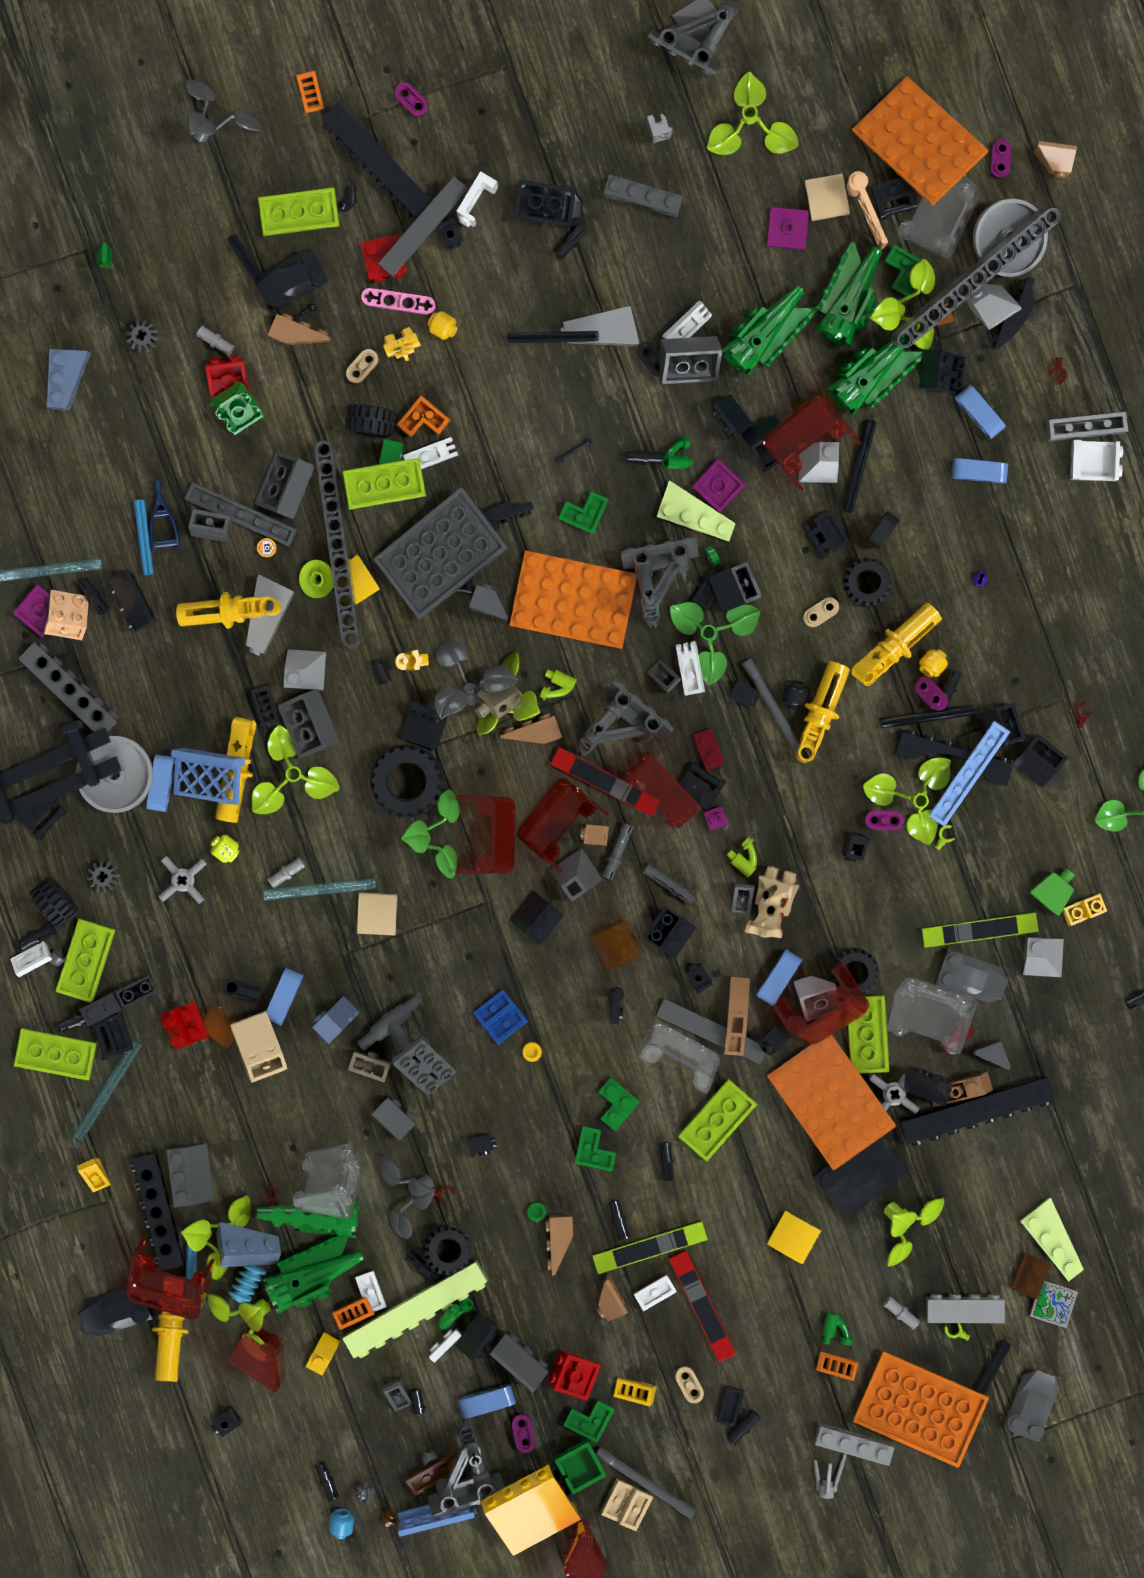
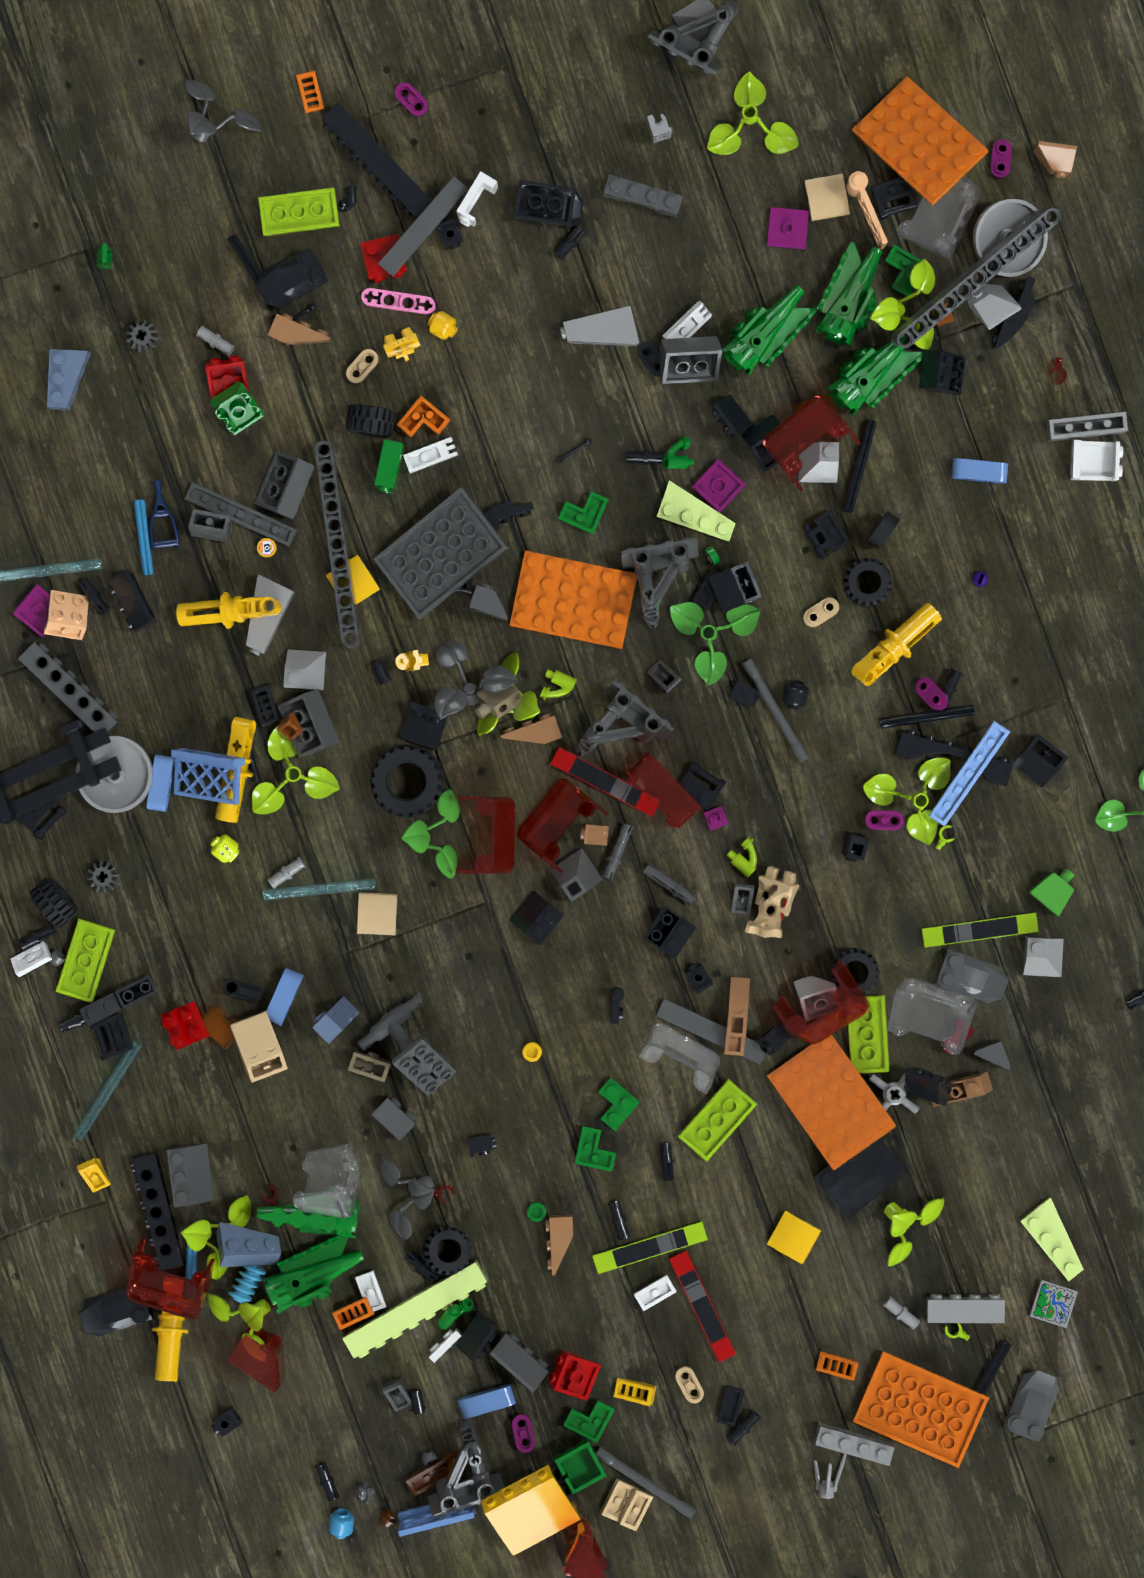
(55, 1054): lime plate -> none
(182, 887): light grey bar -> none
(290, 727): none -> dark orange slope
(309, 579): lime dish -> none
(323, 1353): yellow slope -> none
(384, 483): lime plate -> none
(500, 1017): blue slope -> none
(563, 336): black axle -> none
(610, 1301): medium nougat slope -> none
(616, 945): clear orange slope -> none
(690, 668): white hinge -> none
(708, 749): dark red plate -> none
(779, 977): medium blue beam -> none
(819, 717): yellow piece -> none
(830, 1324): green plant -> none
(933, 663): yellow head -> none
(977, 1110): black brick -> none
(980, 411): medium blue beam -> none
(1005, 716): black slope -> none
(1031, 1276): reddish brown plate -> none
(1081, 719): clear red piece -> none
(1084, 909): yellow slope -> none

